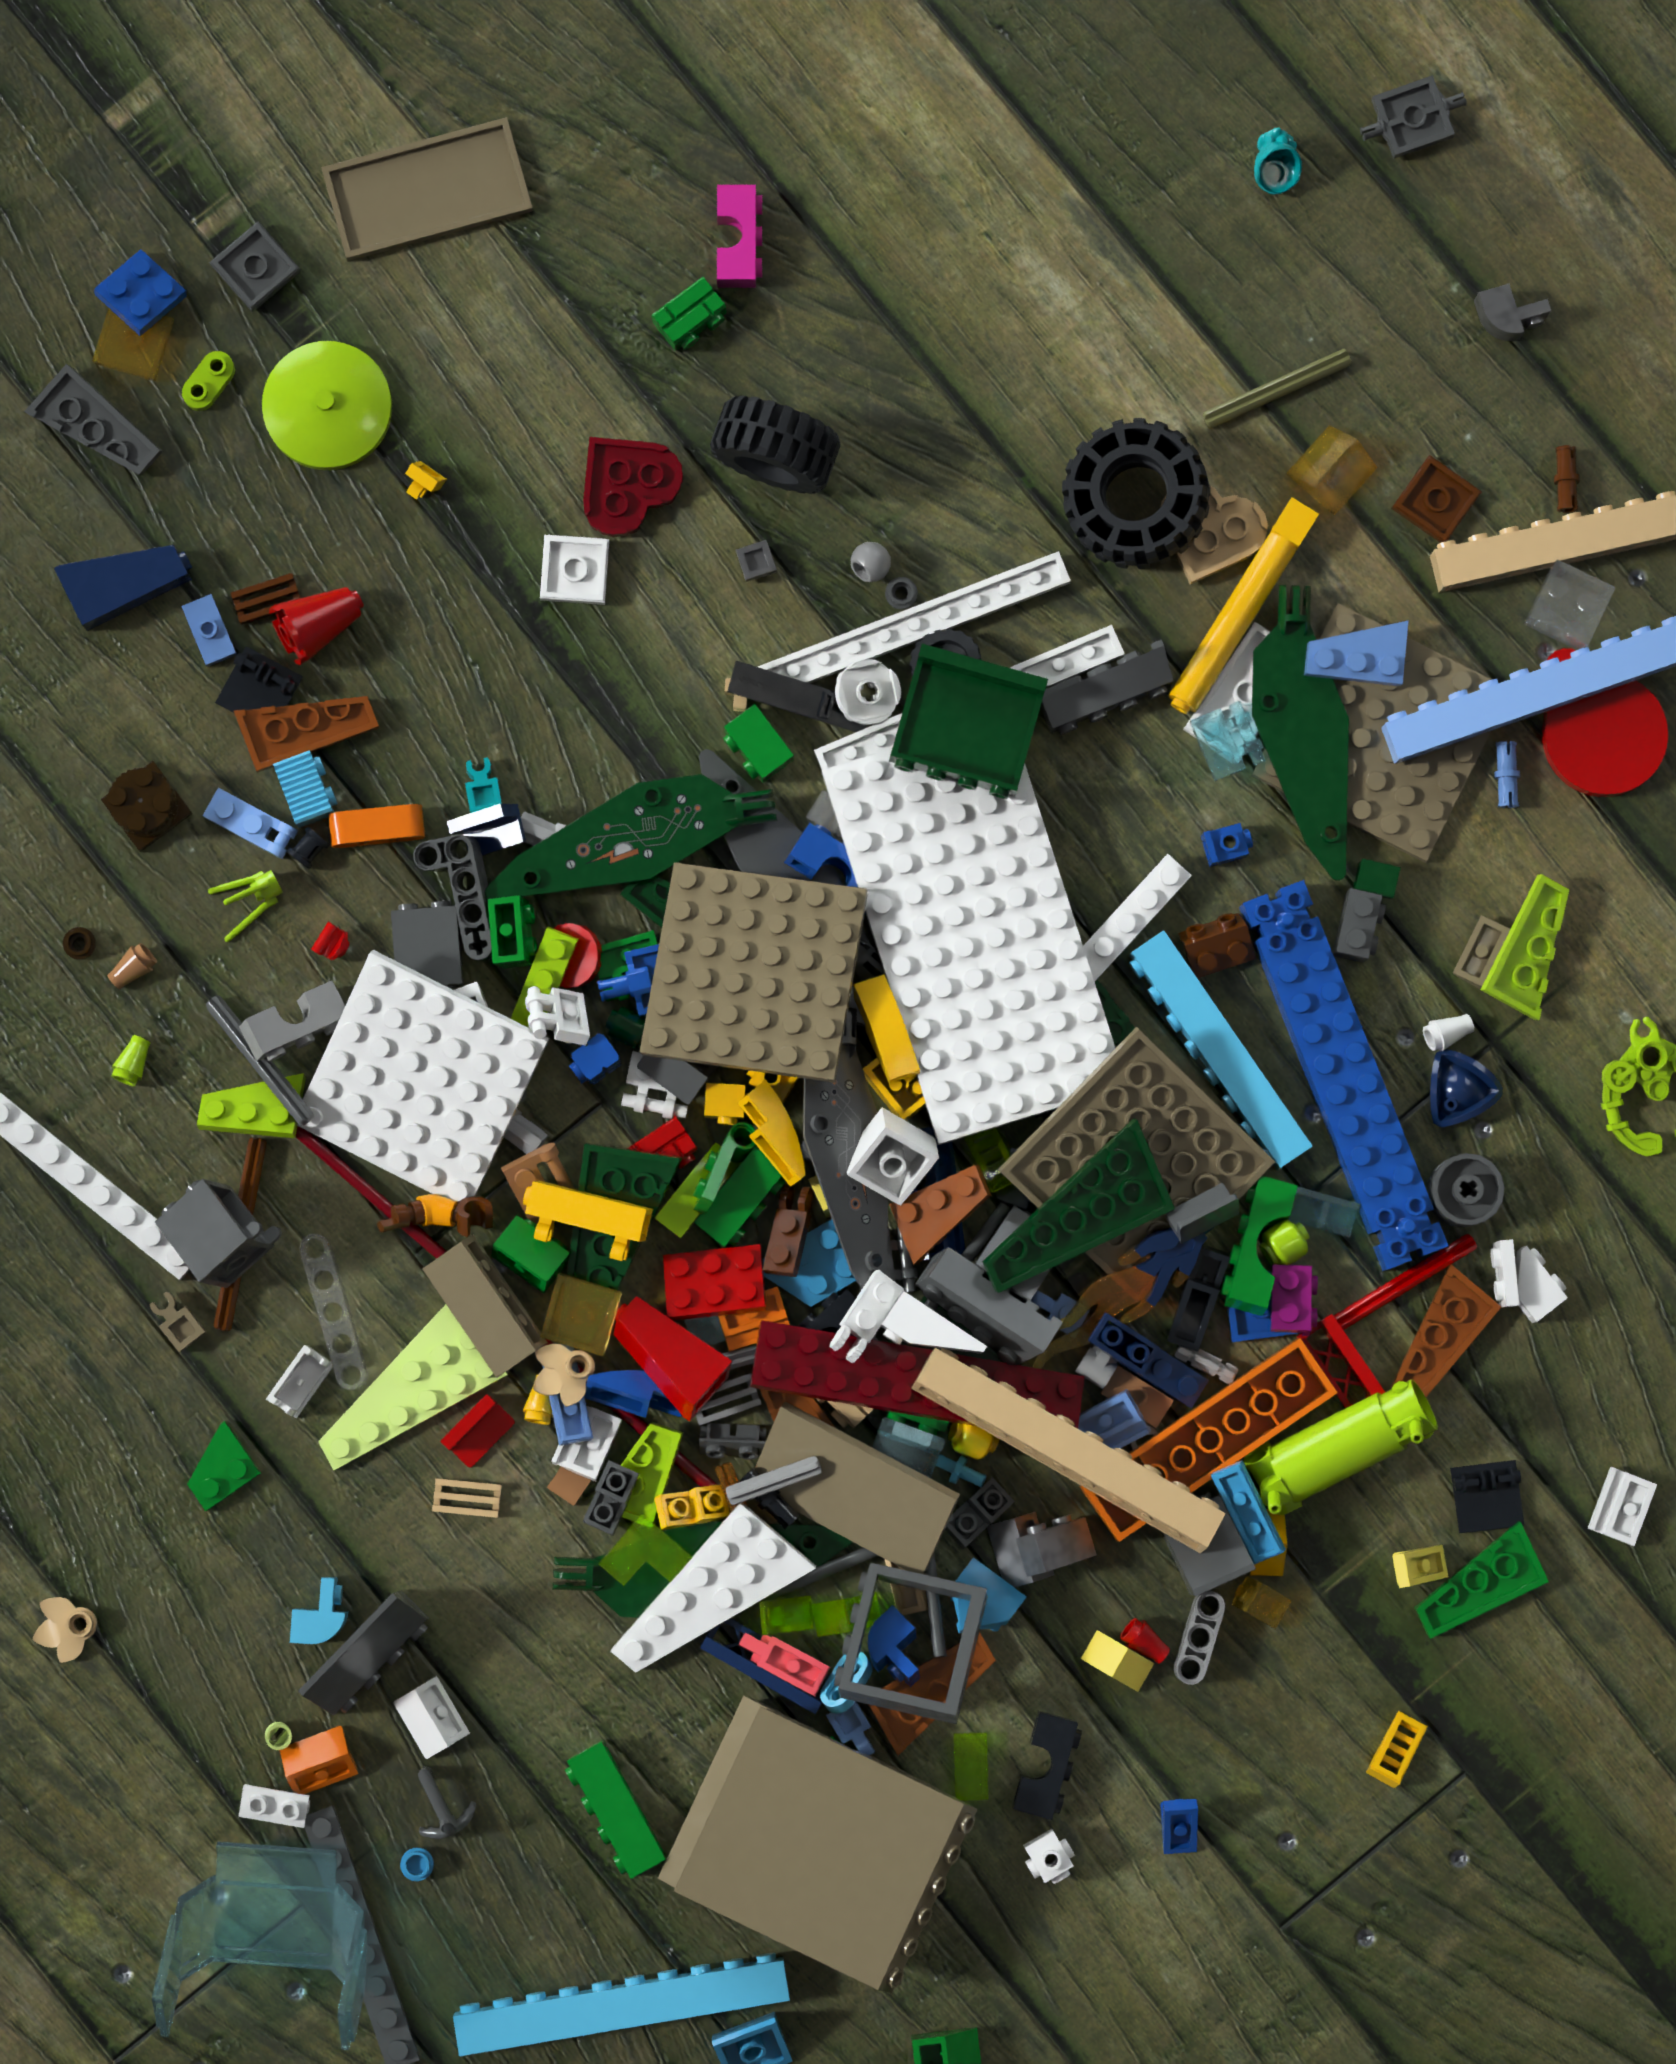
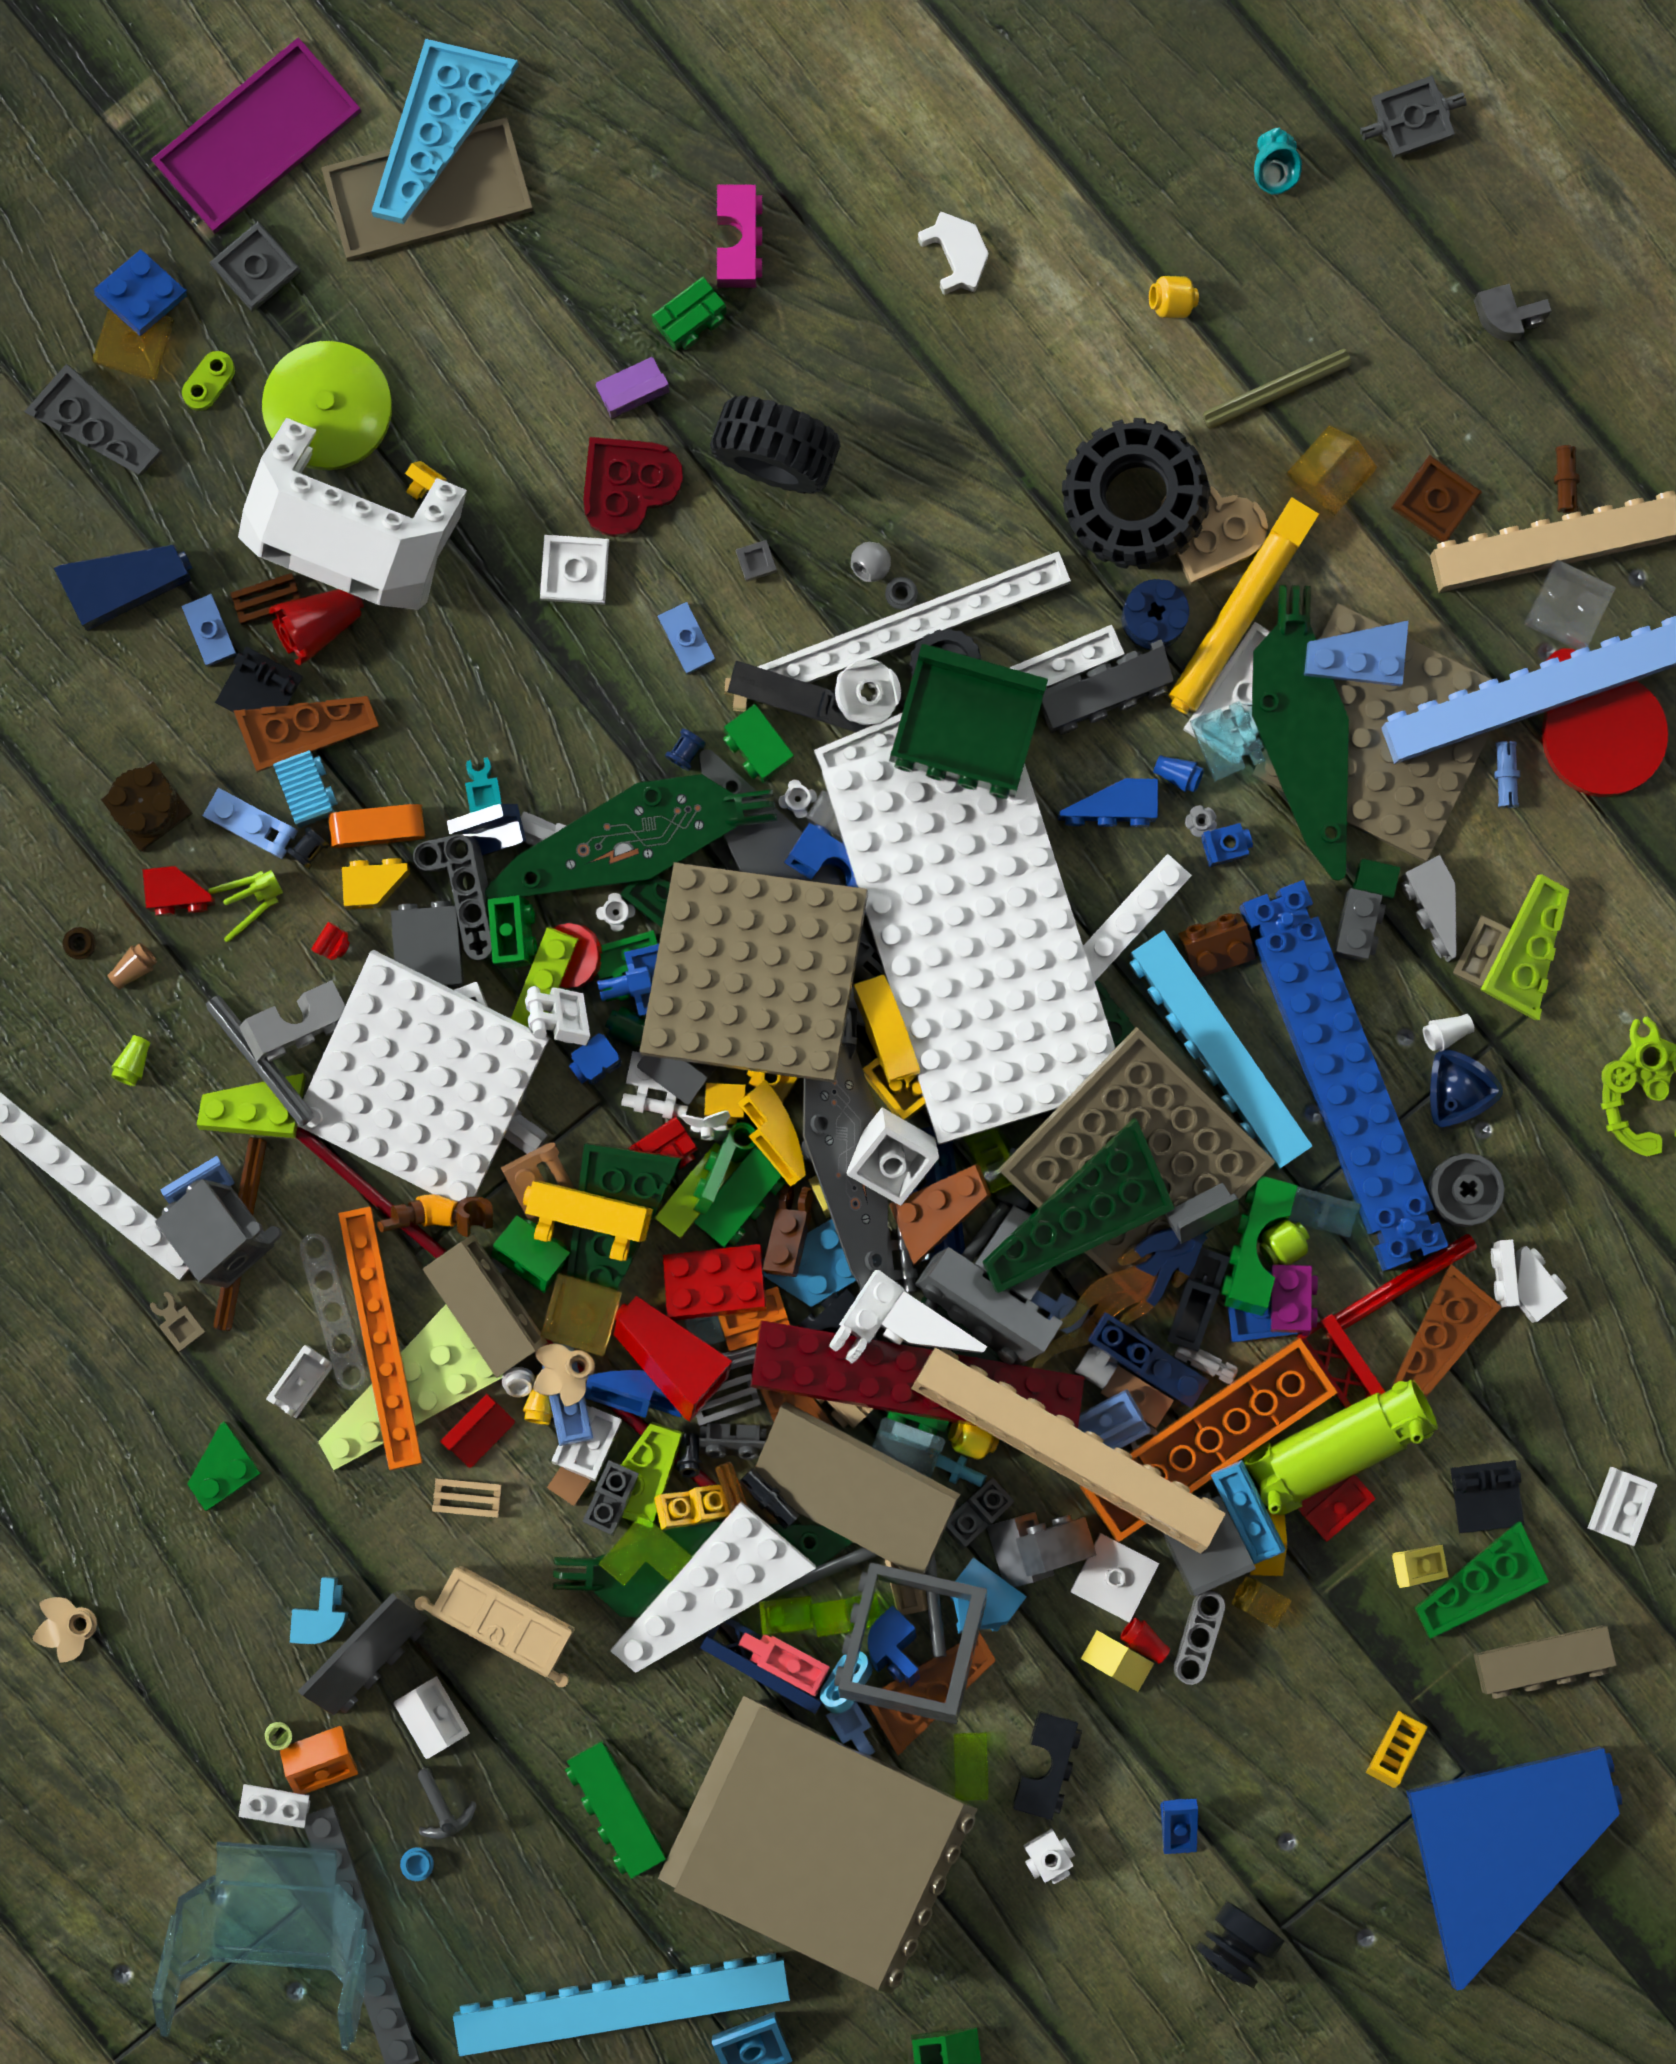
(171, 890): none -> red slope
(211, 1170): none -> medium blue plate
(256, 135): none -> magenta tile
(340, 534): none -> white wedge
(371, 885): none -> yellow slope
(380, 1338): none -> orange plate
(441, 110): none -> medium azure wing
(502, 1622): none -> tan container
(518, 1381): none -> white plate
(616, 921): none -> white plate
(632, 387): none -> medium lavender panel
(685, 749): none -> dark blue bush
(686, 638): none -> medium blue plate
(689, 1462): none -> black pin
(710, 1128): none -> white piece
(773, 1480): light grey axle -> none
(796, 789): none -> white plate
(962, 248): none -> white piece
(1114, 1578): none -> white plate
(1124, 801): none -> blue slope
(1163, 598): none -> dark blue brick
(1173, 297): none -> yellow head
(1181, 773): none -> blue cone
(1196, 813): none -> light grey plate
(1239, 1945): none -> black wheel
(1336, 1506): none -> red plate
(1435, 897): none -> light grey slope
(1504, 1843): none -> blue slope
(1545, 1660): none -> dark tan brick

